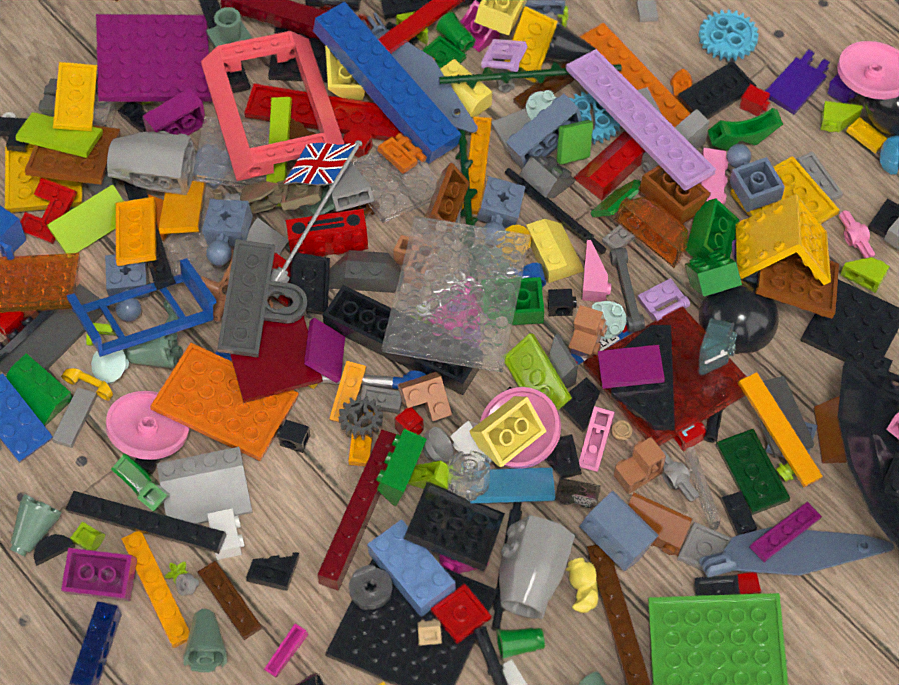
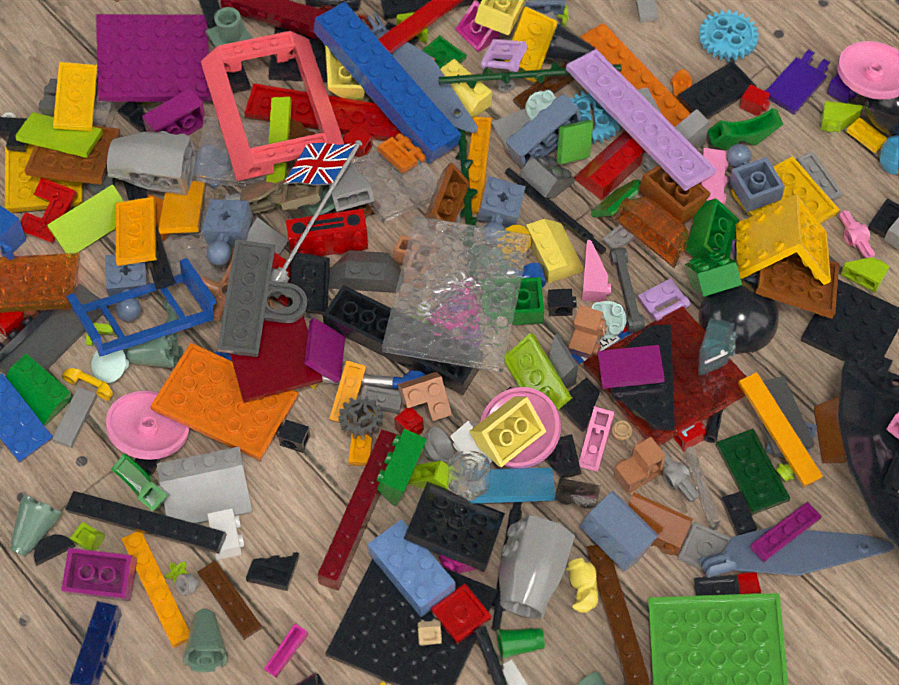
(375, 598): flat silver plate -> none
(455, 31): green plant -> none

